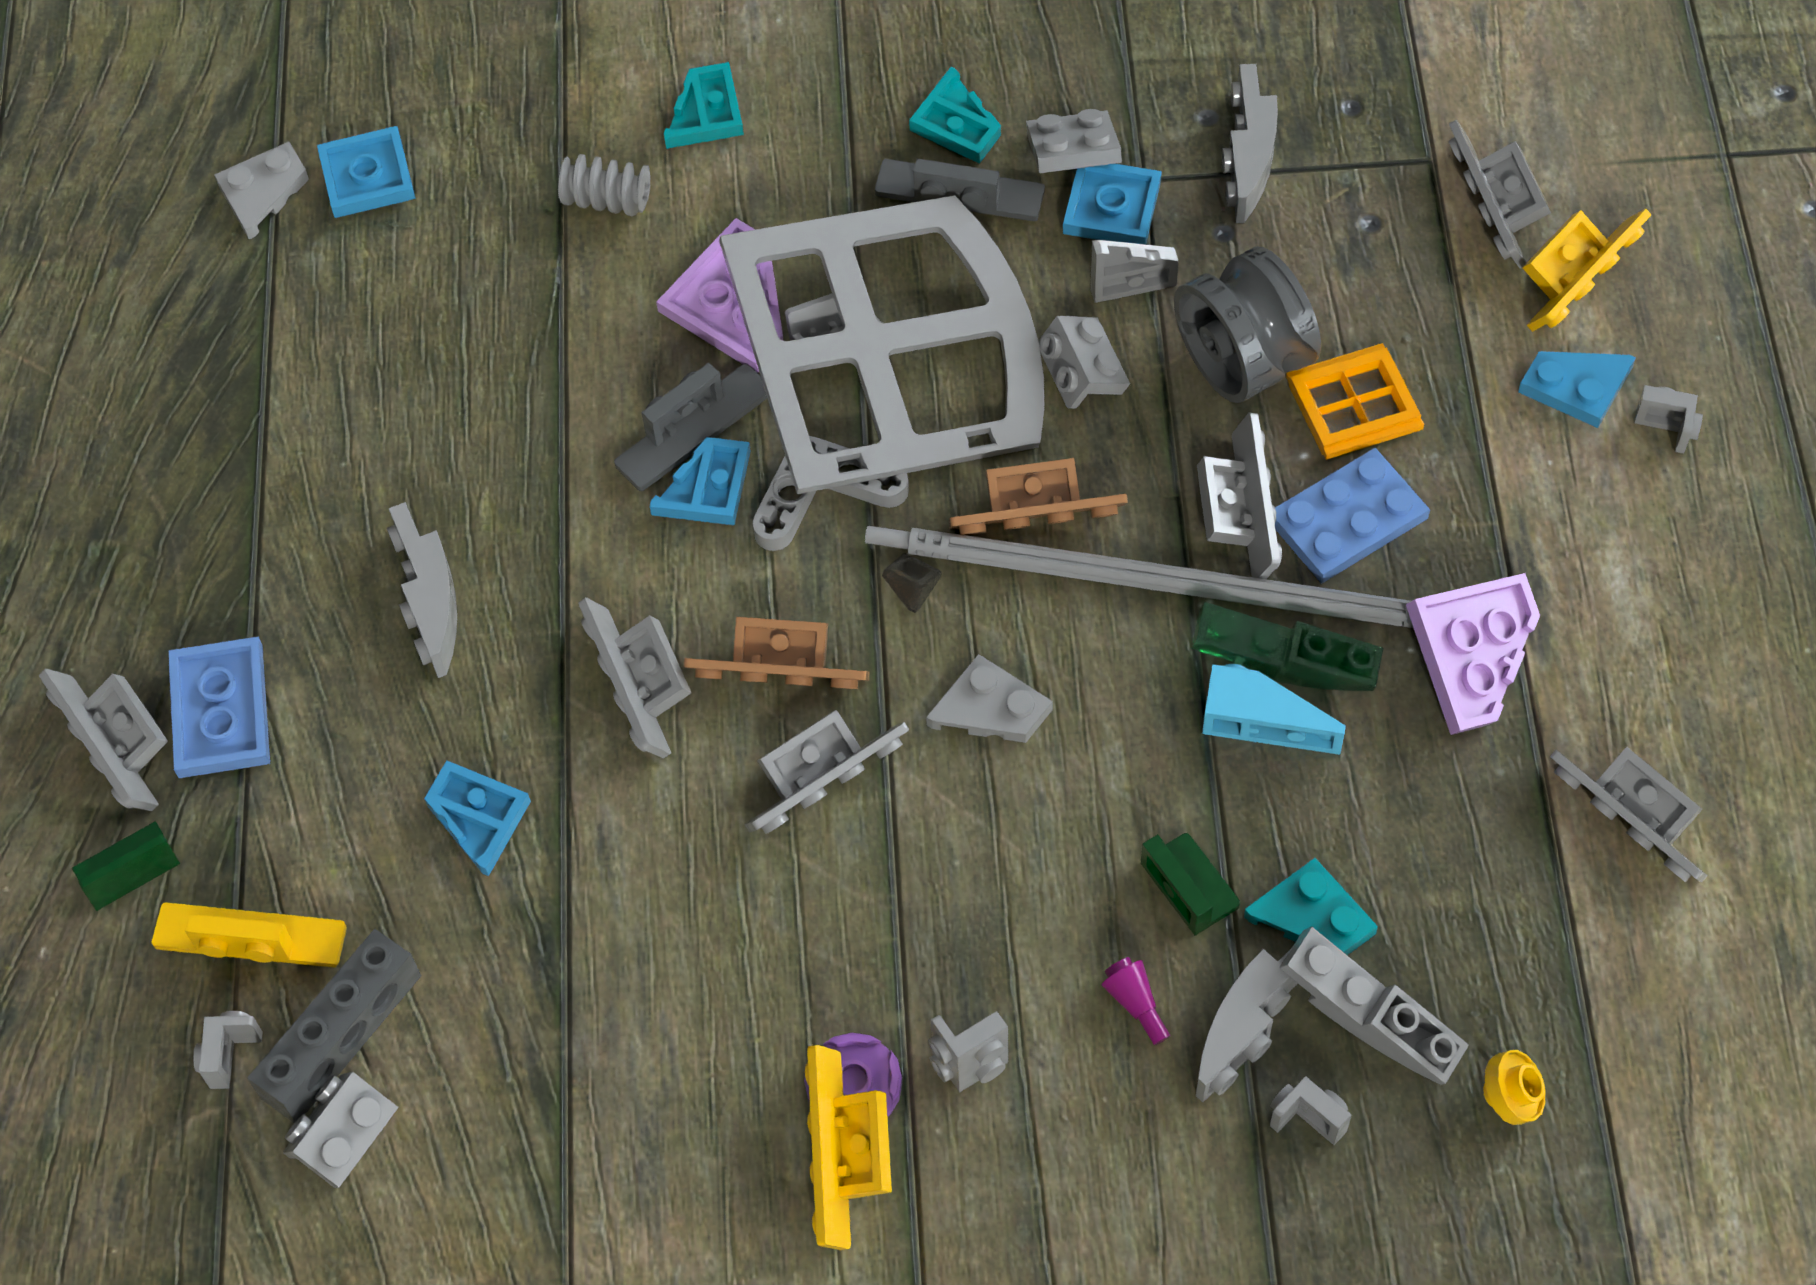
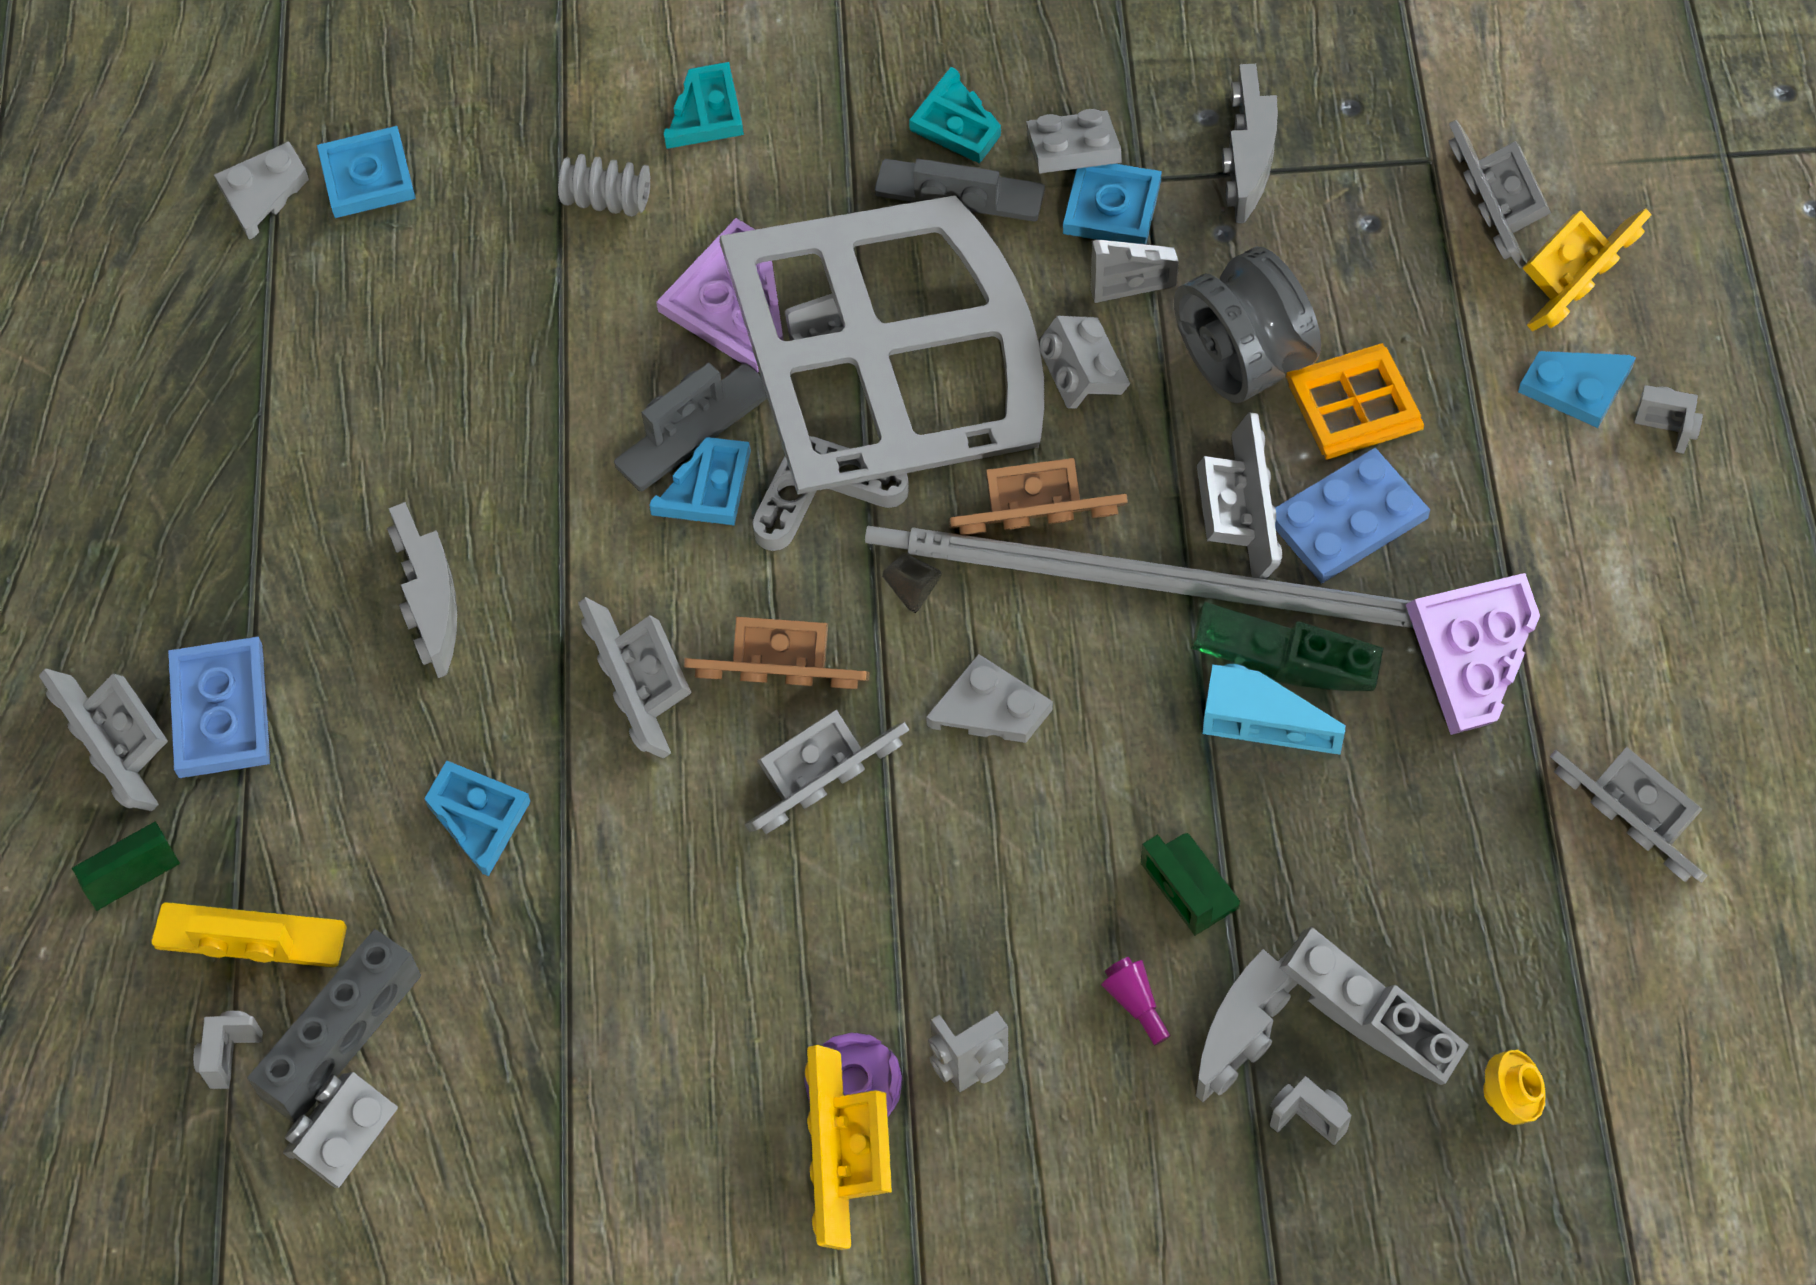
(1317, 901): teal wing -> none

